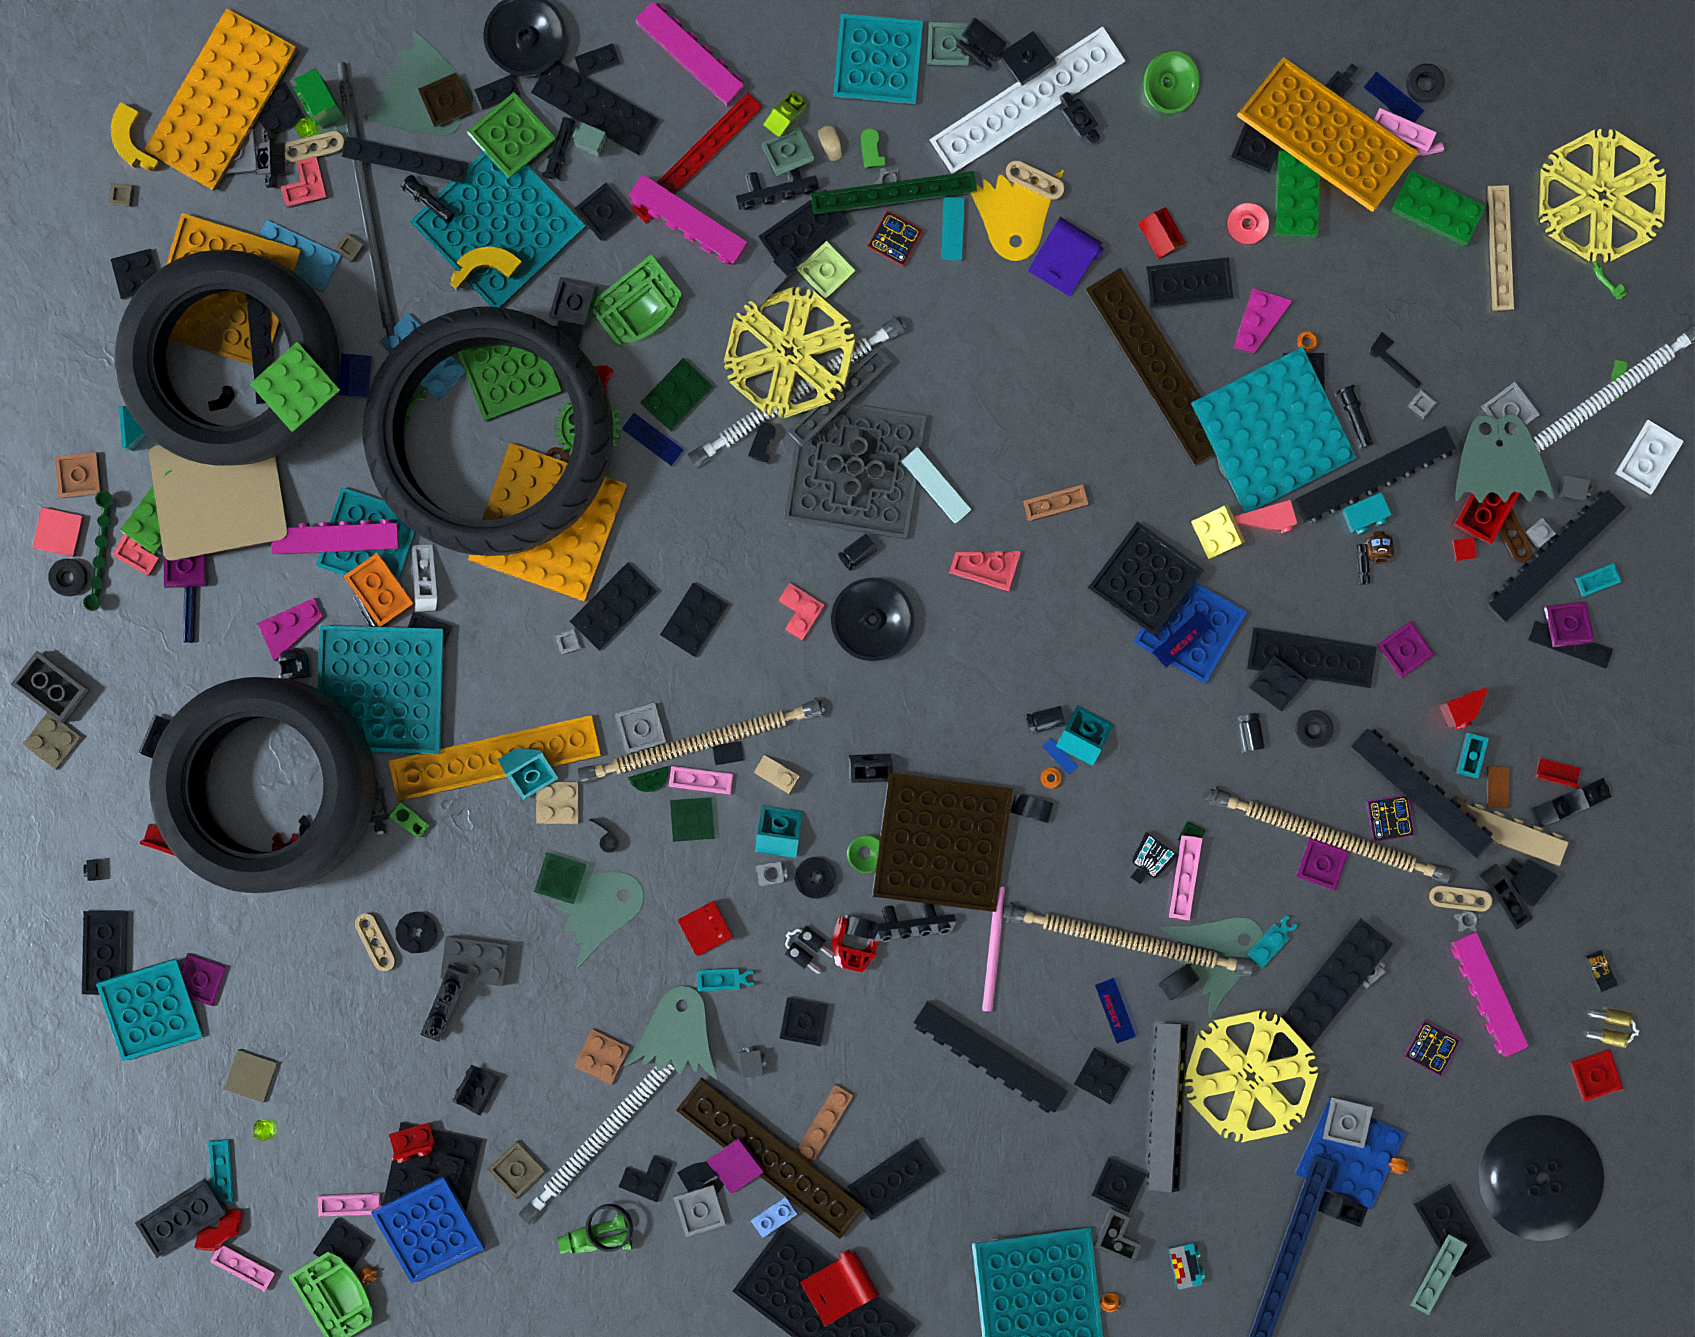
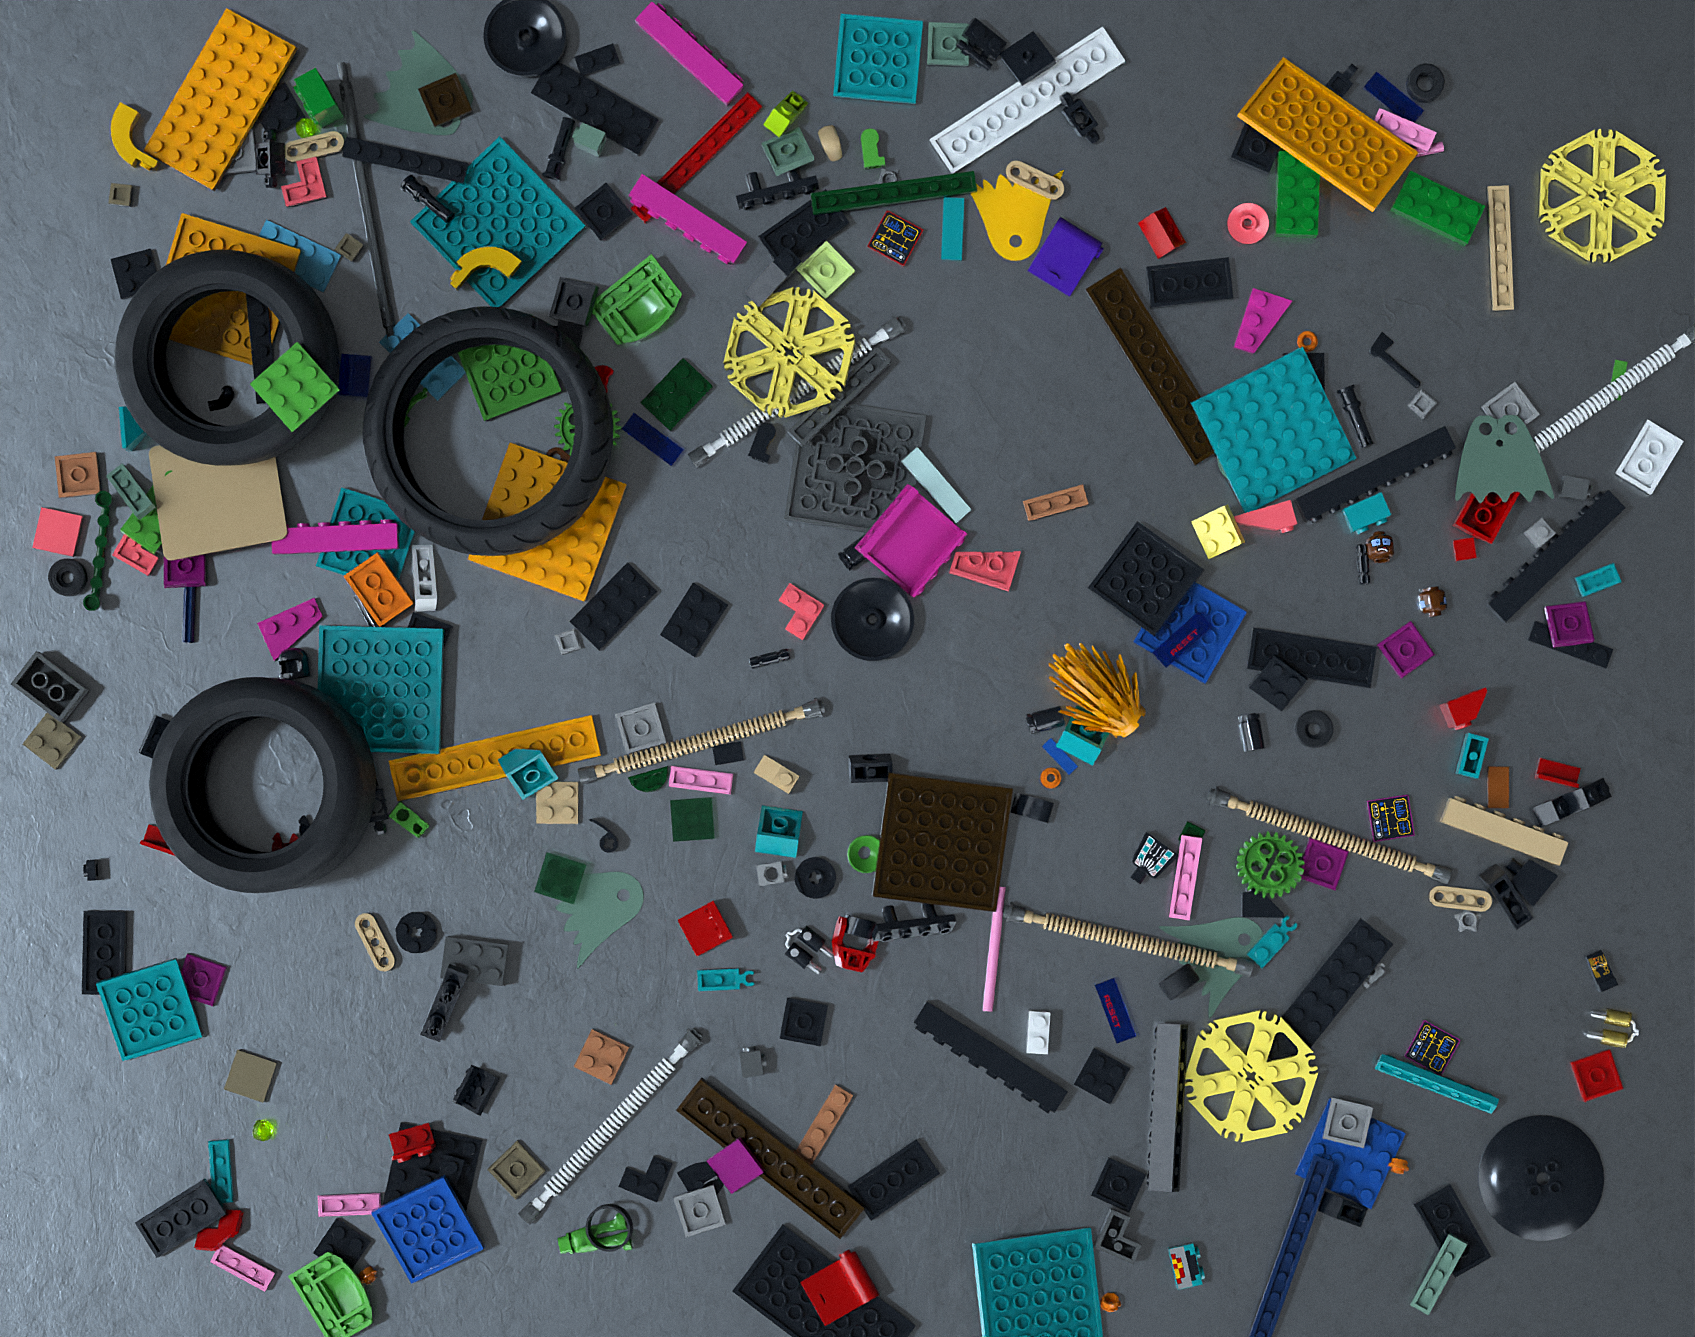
(130, 491): none -> sand green plate
(496, 91): black plate -> none
(511, 135): bright green plate -> none
(676, 1034): sand green piece -> none
(769, 658): none -> black axle
(774, 1217): light blue piece -> none
(911, 541): none -> dark pink panel
(1038, 1032): none -> white brick
(1107, 694): none -> light orange plant
(1180, 82): bright green dish -> none
(1257, 906): none -> black slope
(1287, 873): none -> bright green gear
(1422, 793): black brick -> none
(1432, 601): none -> reddish brown head
(1441, 1085): none -> teal plate
(1489, 994): dark pink brick -> none
(1516, 542): reddish brown plate -> none
(1619, 291): bright green piece -> none

